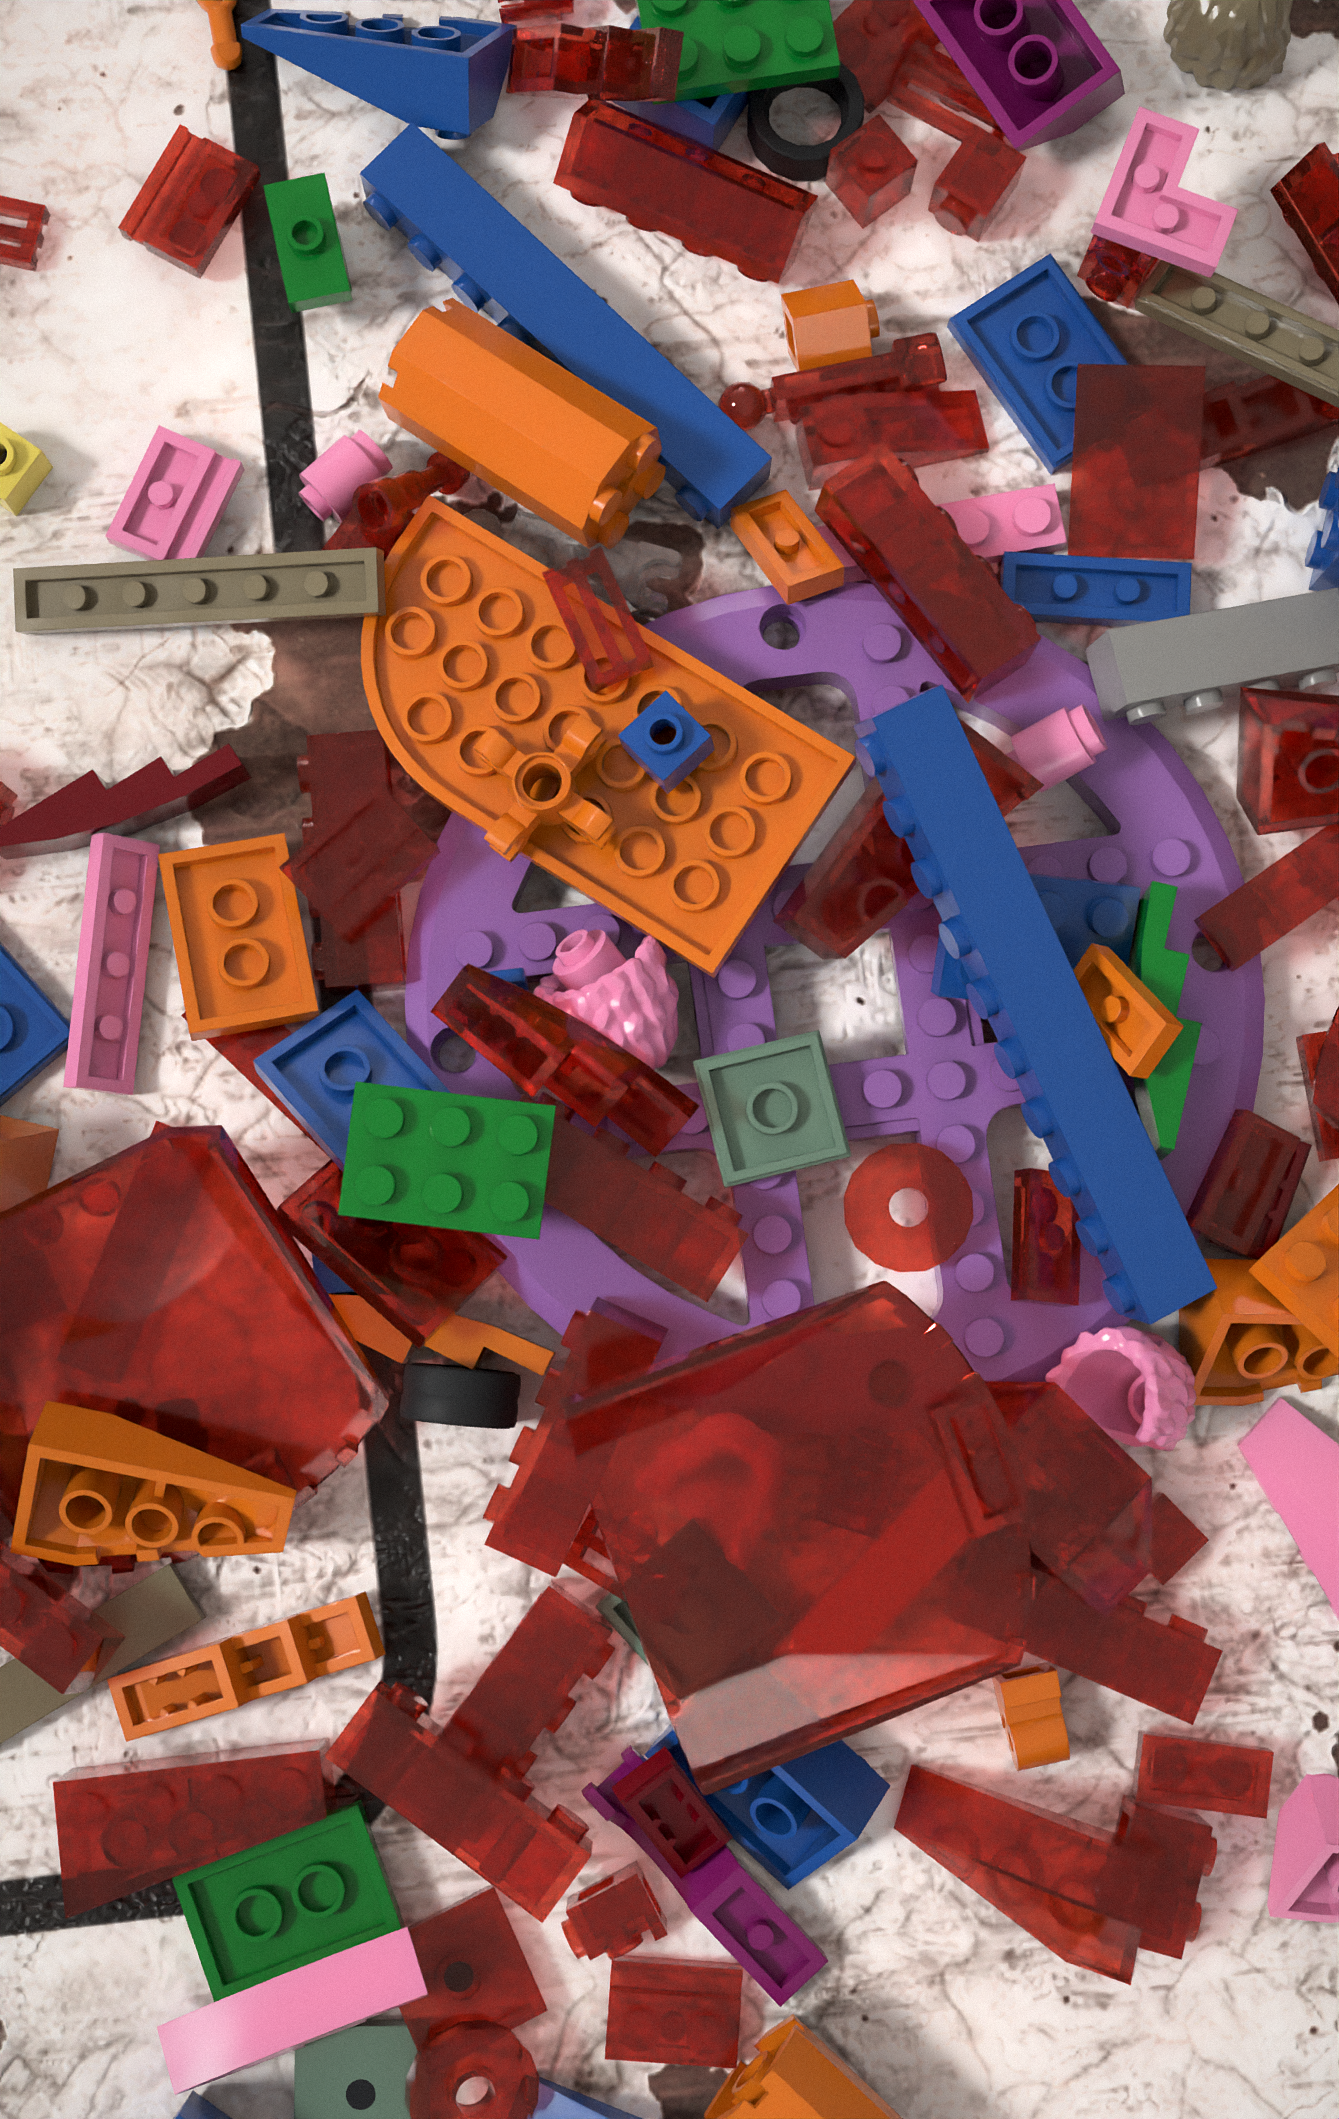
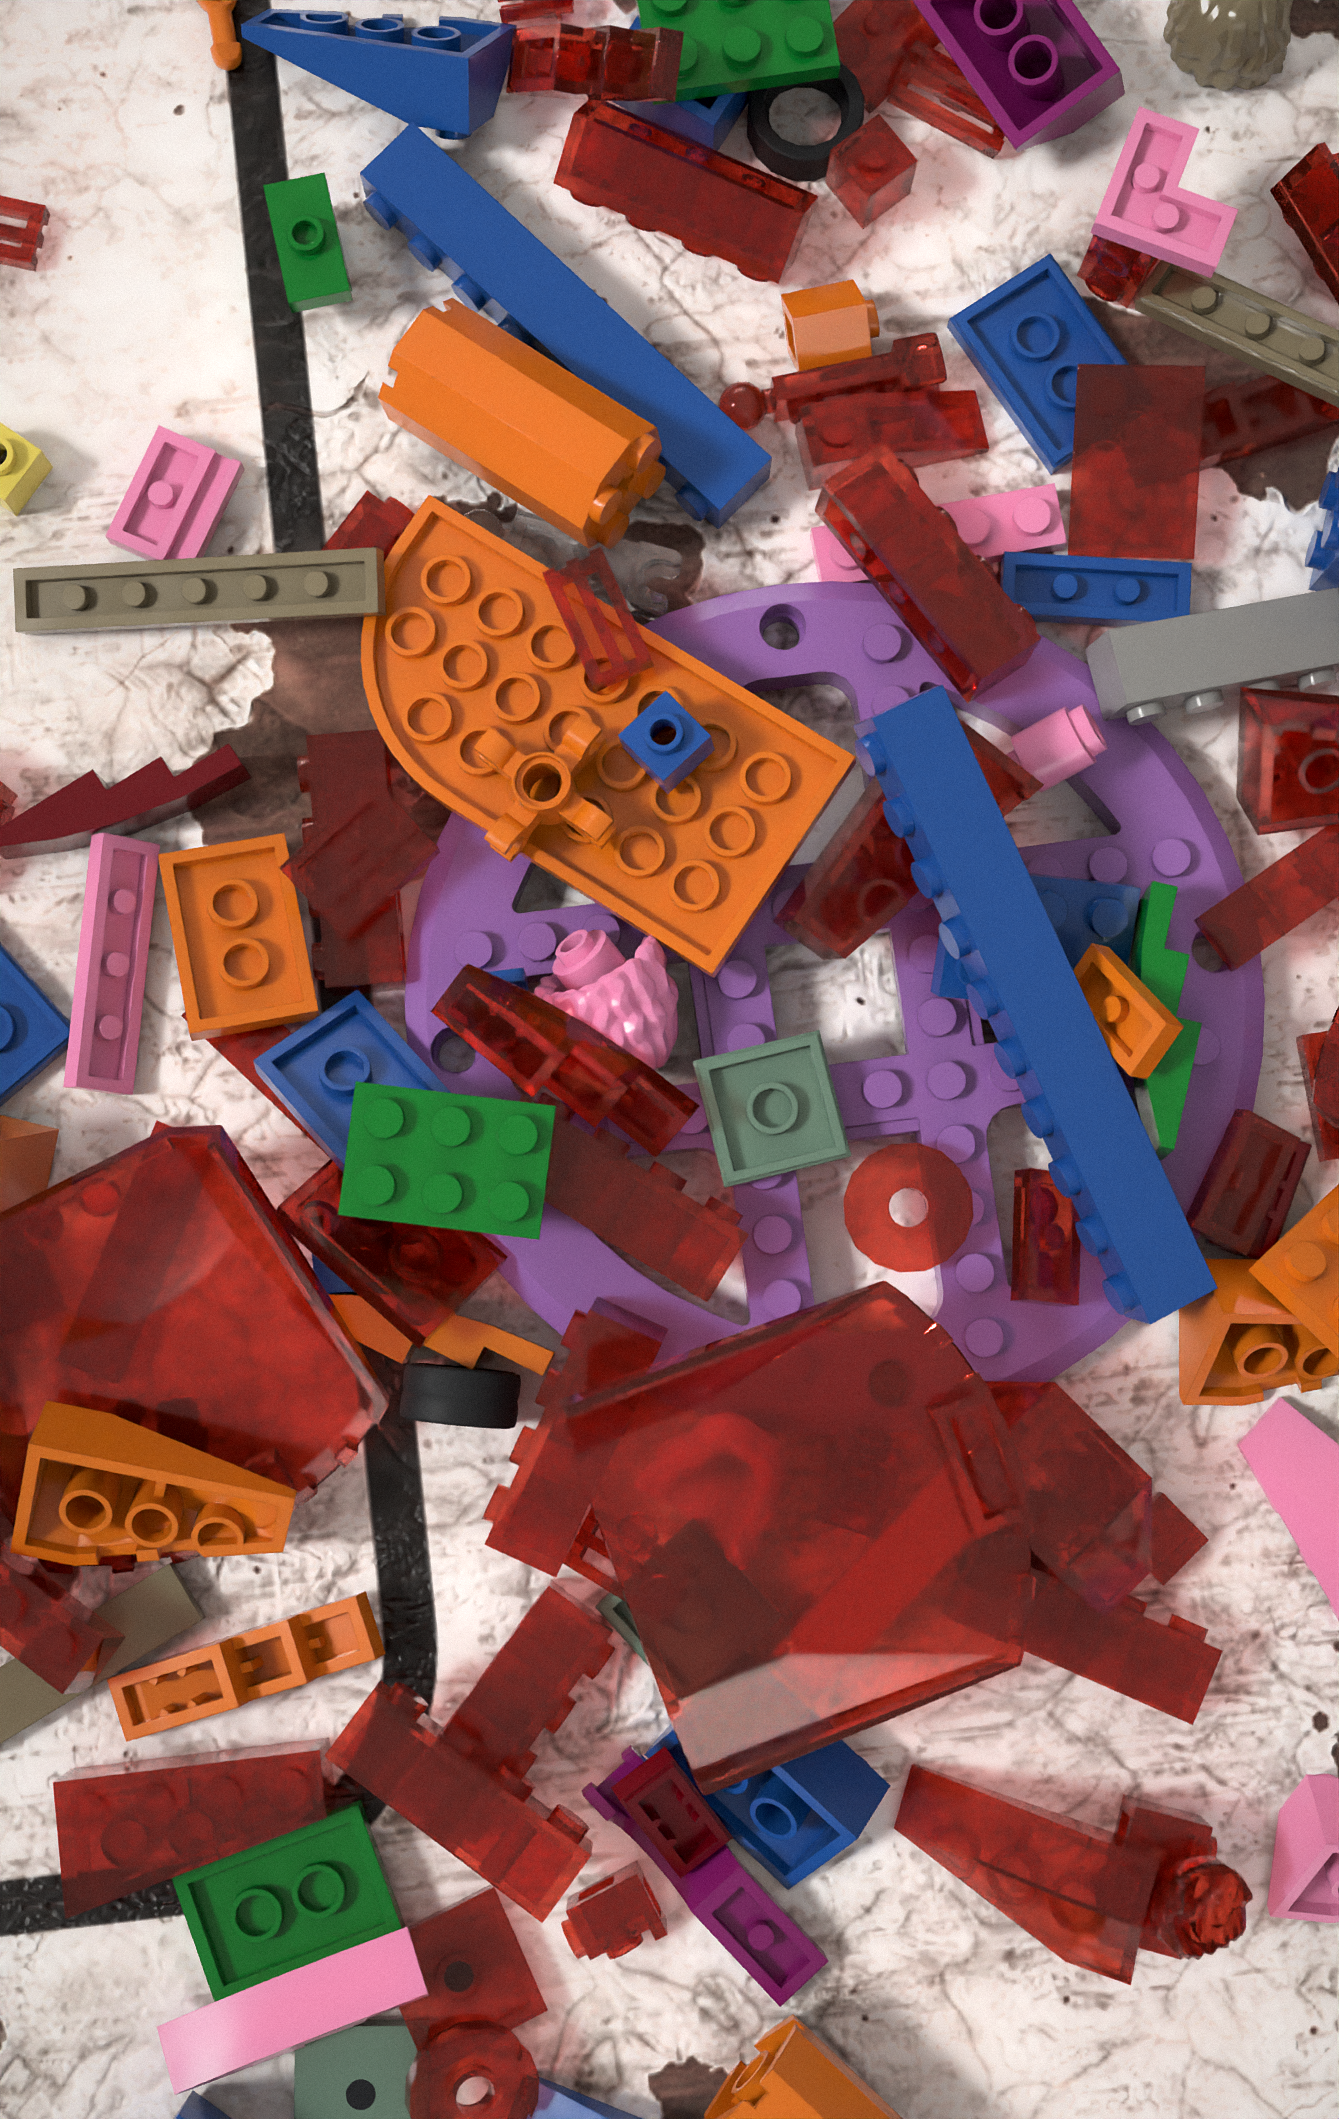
(190, 201): clear red plate -> none
(339, 472): bright pink brick -> none
(387, 500): clear red piece -> none
(674, 2011): clear red plate -> none
(787, 547): orange plate -> none
(975, 184): clear red brick -> none
(1032, 1715): orange leg -> none
(1130, 1385): bright pink hair -> none
(1199, 1906): none -> clear red hair
(1202, 1774): clear red plate -> none

